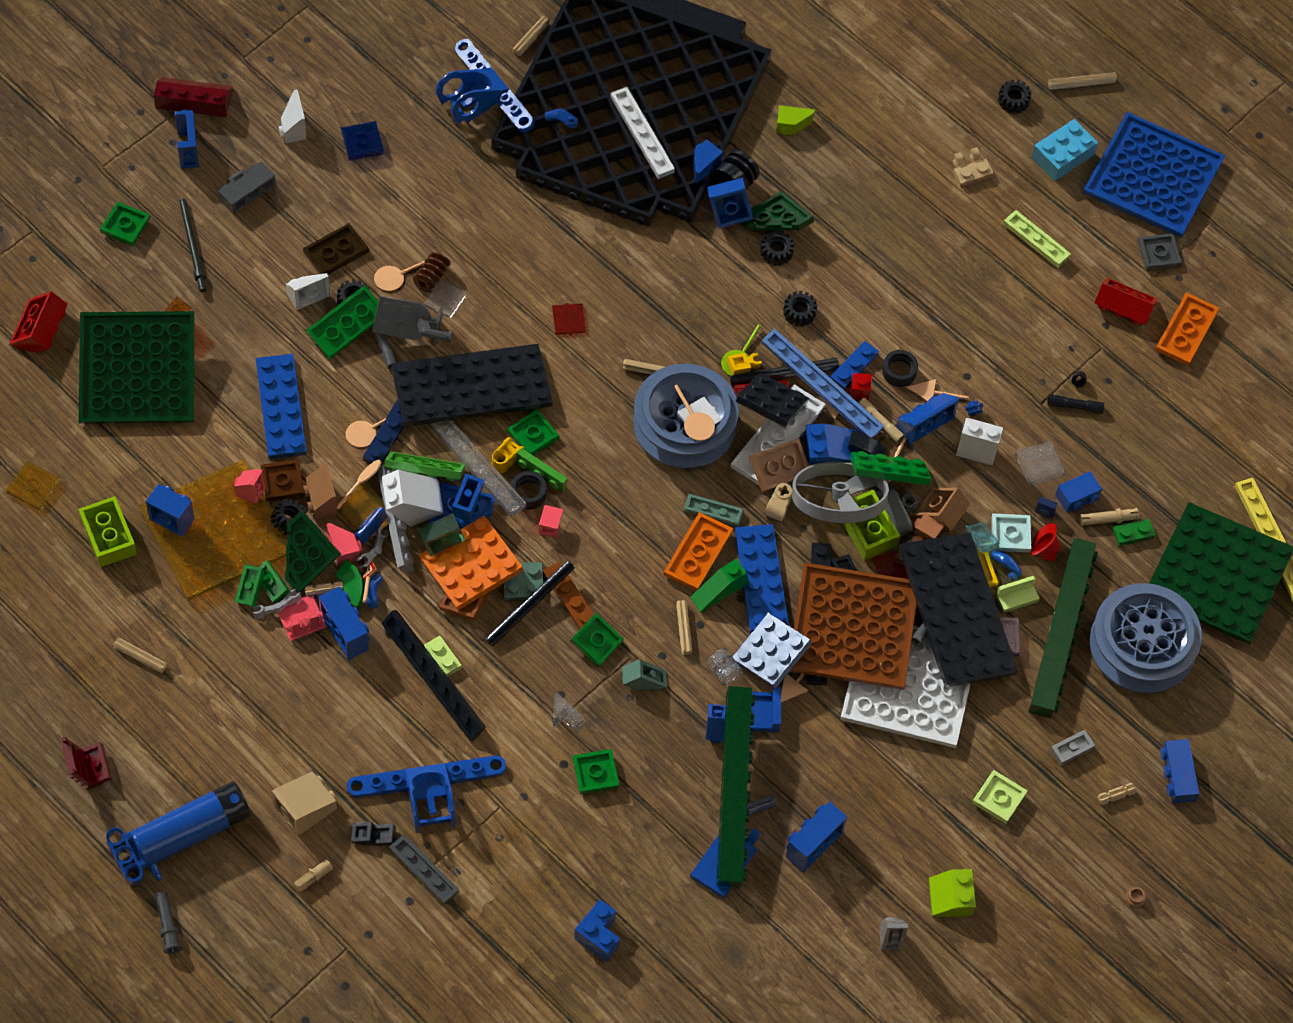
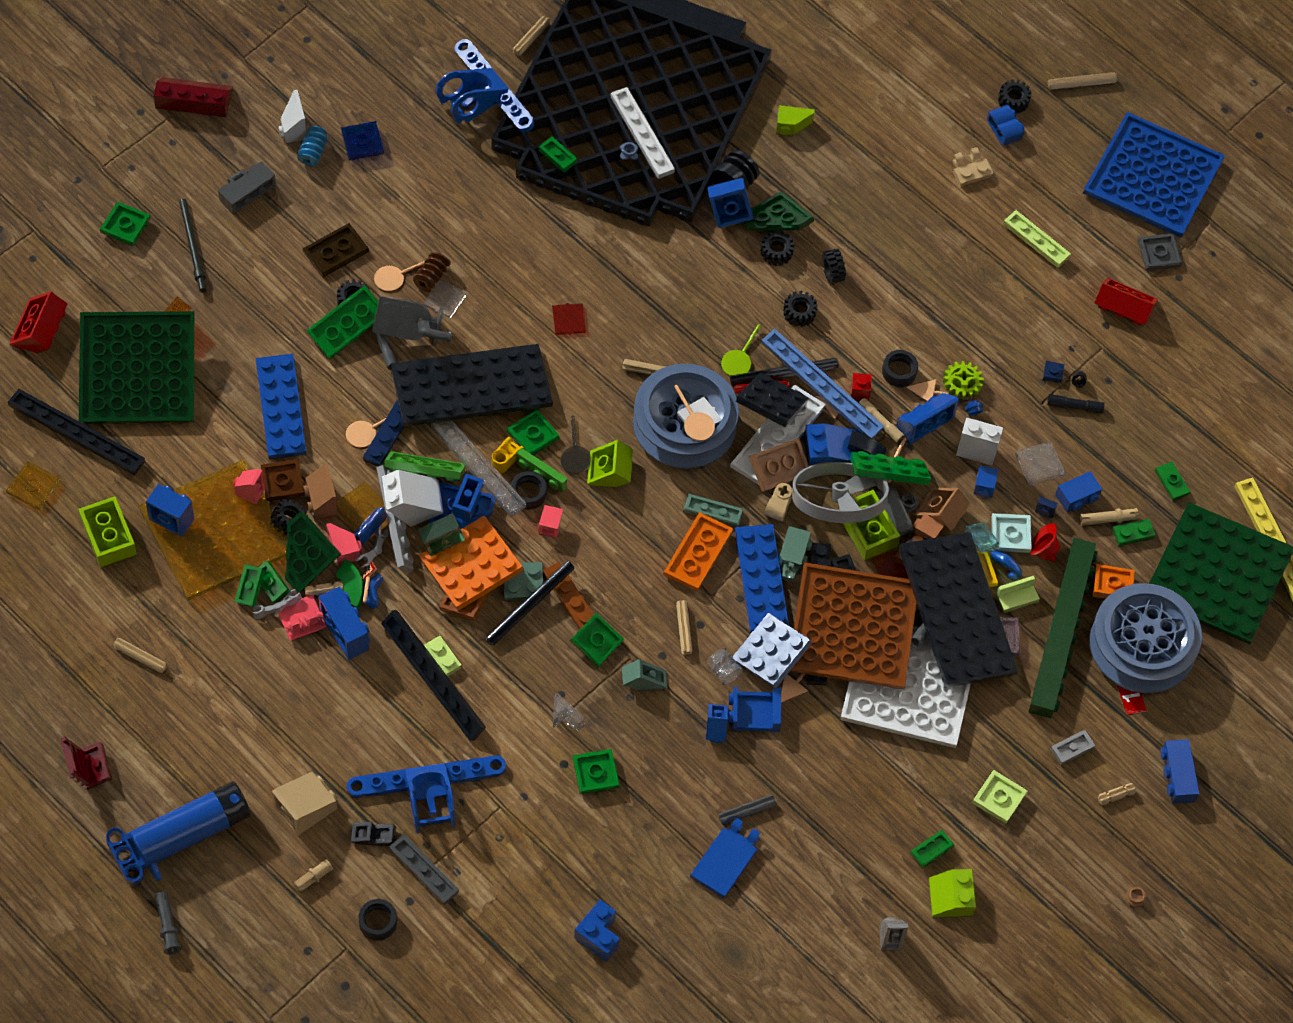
(76, 432): none -> black plate
(187, 149): blue panel -> none
(308, 290): white slope -> none
(312, 146): none -> dark azure piece
(368, 472): light nougat piece -> none
(374, 905): none -> black tyre
(558, 154): none -> green plate
(563, 116): blue arm -> none
(576, 458): none -> clear smoke piece
(610, 465): none -> lime slope
(632, 148): none -> sand blue plate
(706, 159): blue slope -> none
(720, 585): green slope -> none
(734, 787): dark green brick -> none
(741, 364): yellow plate -> none
(793, 552): none -> sand green hinge
(815, 836): blue brick -> none
(833, 266): none -> black tyre
(854, 364): blue plate -> none
(932, 849): none -> green plate
(963, 380): none -> lime gear
(985, 481): none -> blue brick
(1005, 125): none -> blue brick
(1053, 371): none -> dark blue plate
(1064, 149): medium azure brick -> none
(1109, 579): none -> orange plate
(1132, 701): none -> red sticker
(1172, 481): none -> green plate
(1187, 329): orange plate -> none

